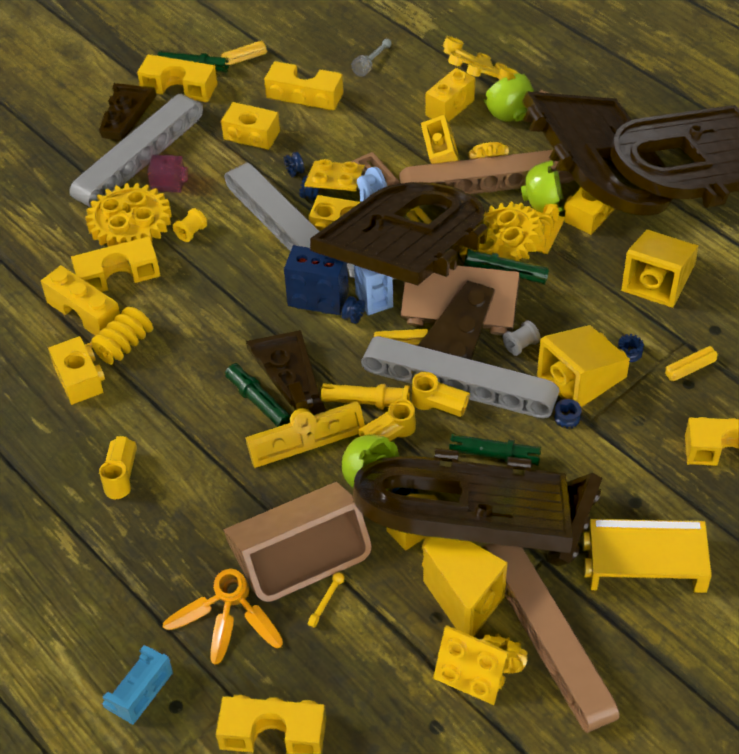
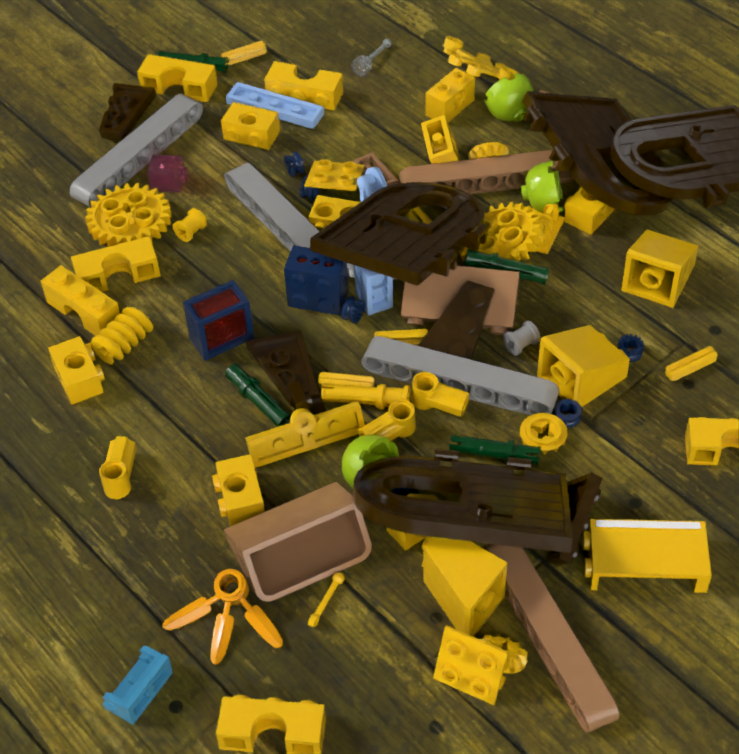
(218, 320): none -> piece
(240, 476): none -> yellow brick
(289, 108): none -> light blue plate
(345, 379): none -> yellow axle
(537, 424): none -> yellow gear

